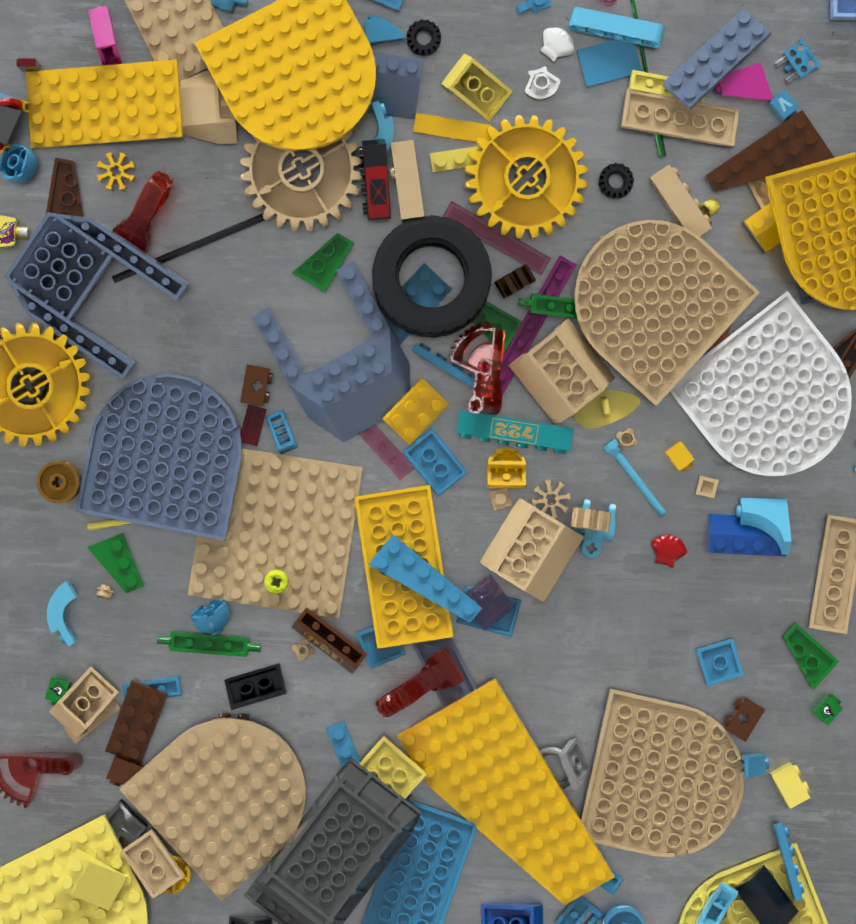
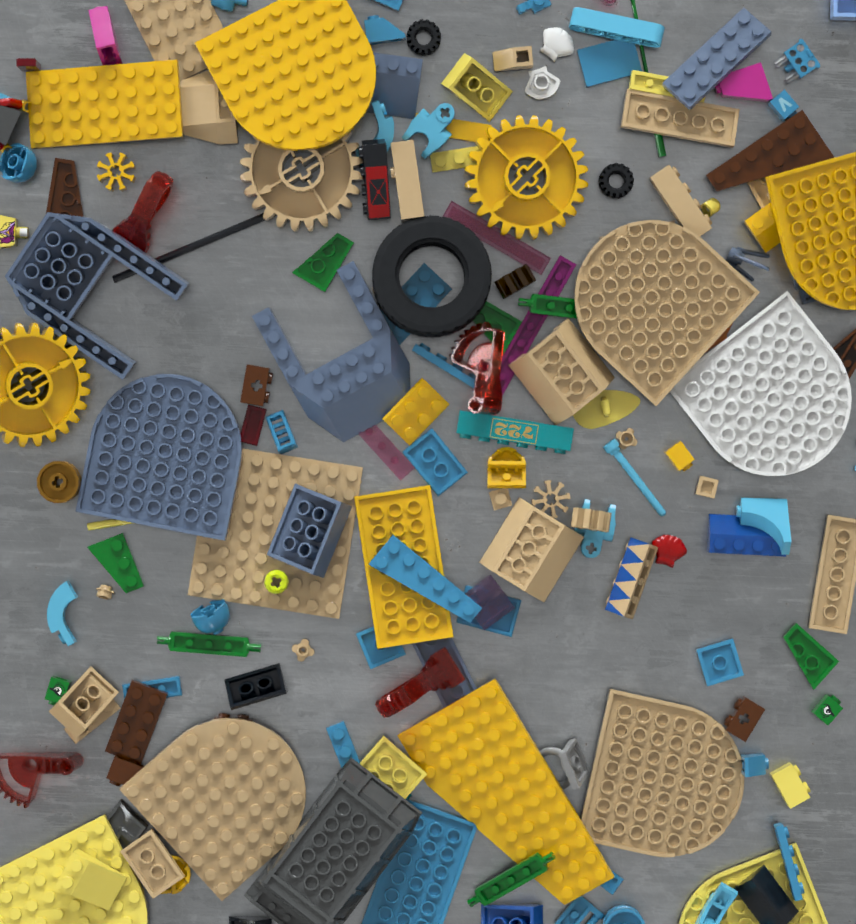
(309, 530): none -> sand blue slope
(329, 640): reddish brown brick -> none
(432, 126): none -> medium azure piece
(511, 879): none -> green plate
(513, 59): none -> tan slope
(631, 578): none -> tan brick
(736, 257): none -> sand blue plant

